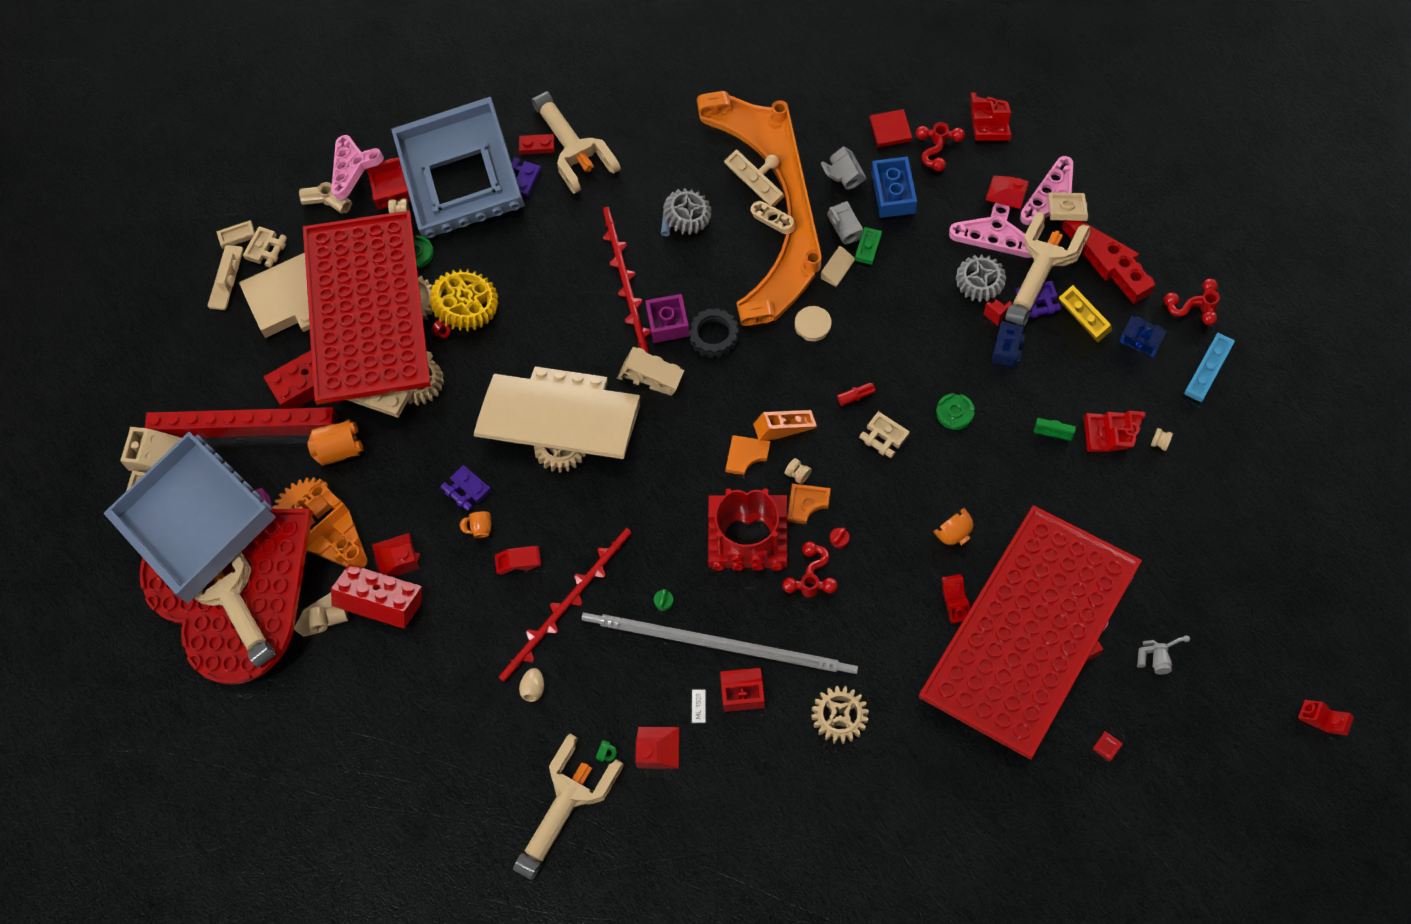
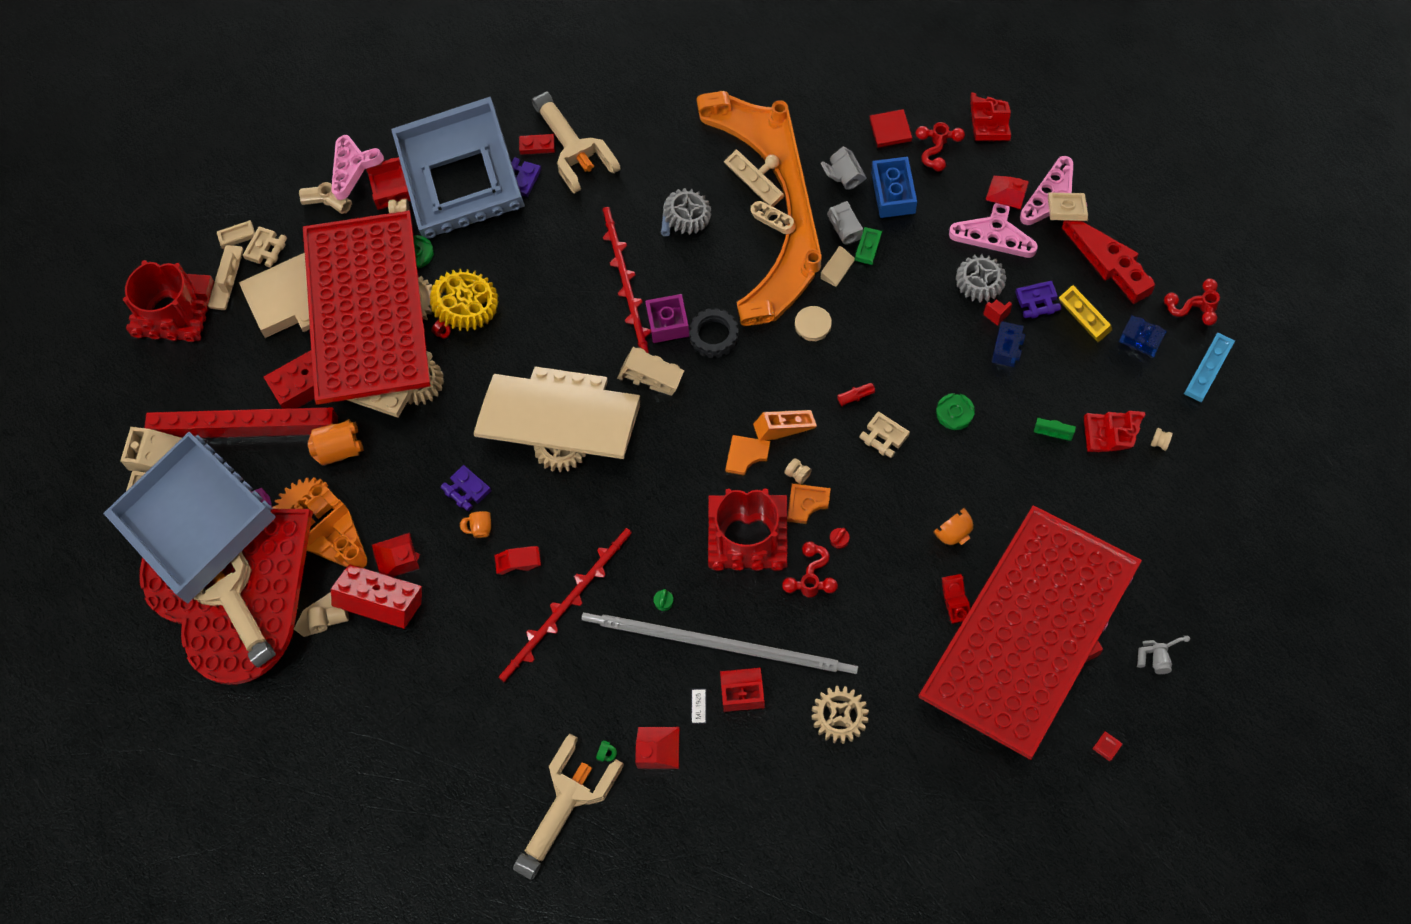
(179, 319): none -> red hose
(532, 685): tan animal -> none
(1044, 256): tan piece -> none
(1320, 716): red slope -> none

